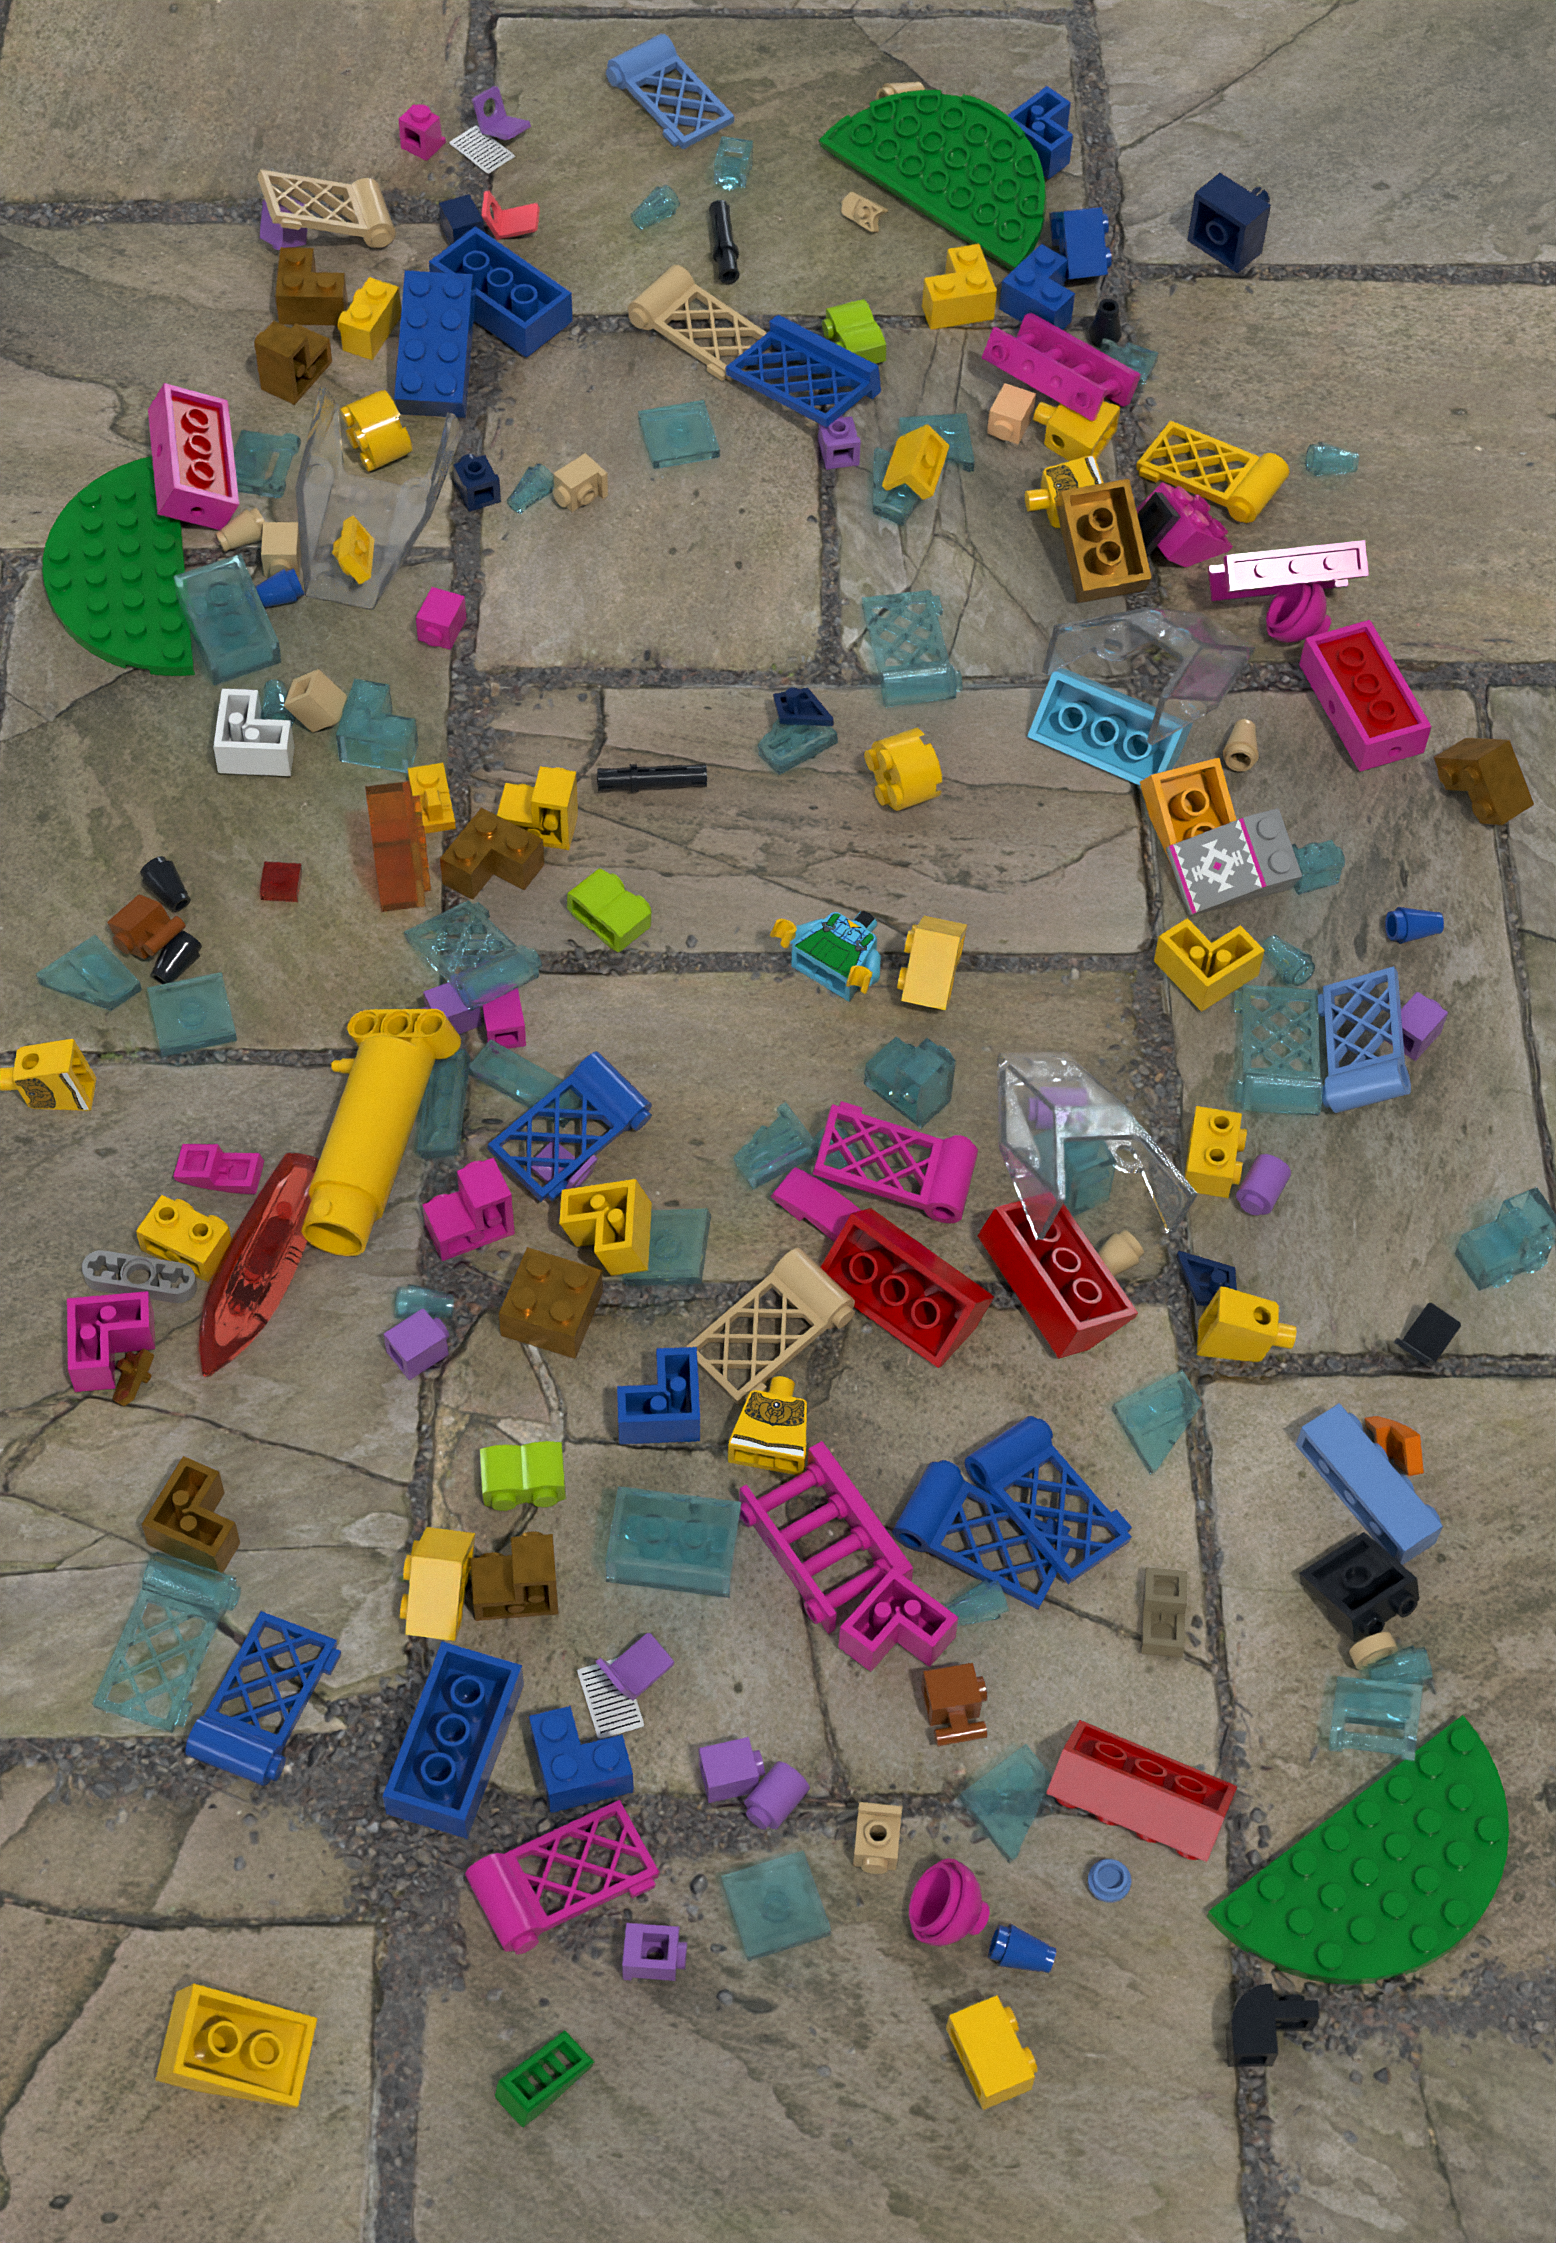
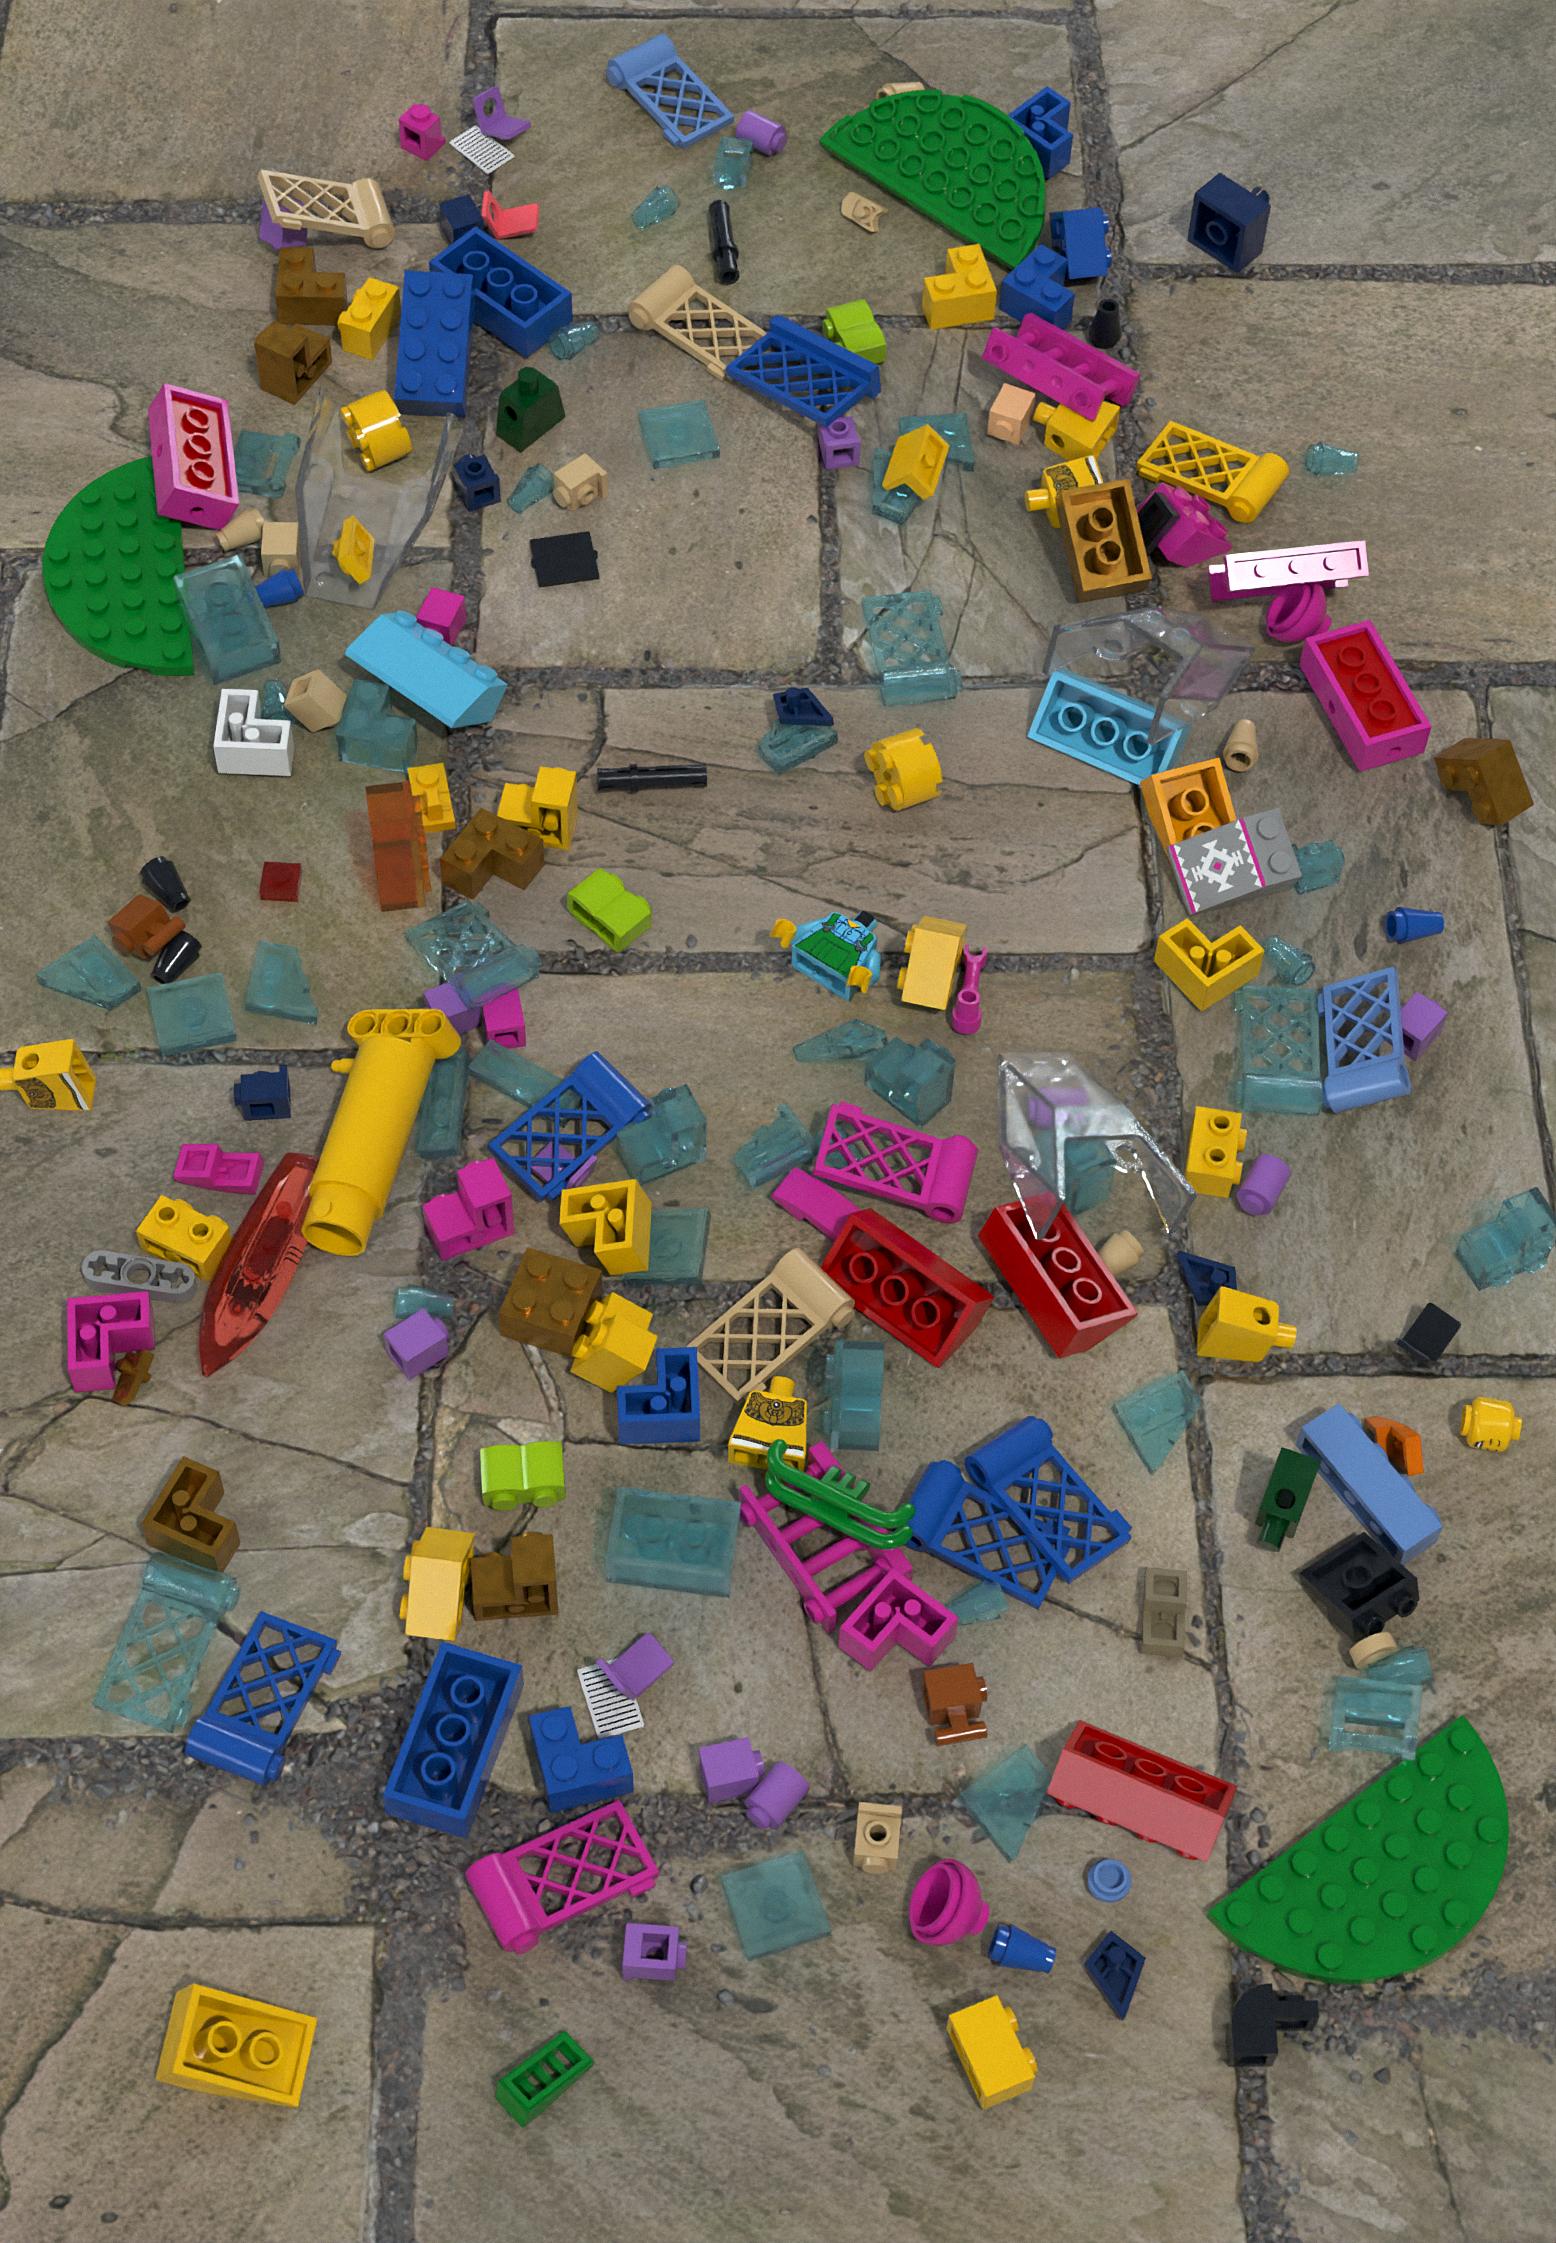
(264, 1095): none -> dark blue brick
(280, 985): none -> clear light blue wing
(428, 670): none -> medium azure slope
(528, 409): none -> dark green torso
(564, 559): none -> black piece
(572, 339): none -> clear light blue cone
(614, 1343): none -> yellow brick
(668, 1140): none -> clear light blue brick
(765, 133): none -> medium lavender brick
(836, 1501): none -> green piece
(845, 1042): none -> clear light blue wing
(855, 1387): none -> clear light blue brick
(966, 1014): none -> dark pink brick
(1116, 1971): none -> dark blue piece
(1133, 356): clear light blue plate -> none
(1286, 1489): none -> dark green torso
(1490, 1424): none -> yellow head

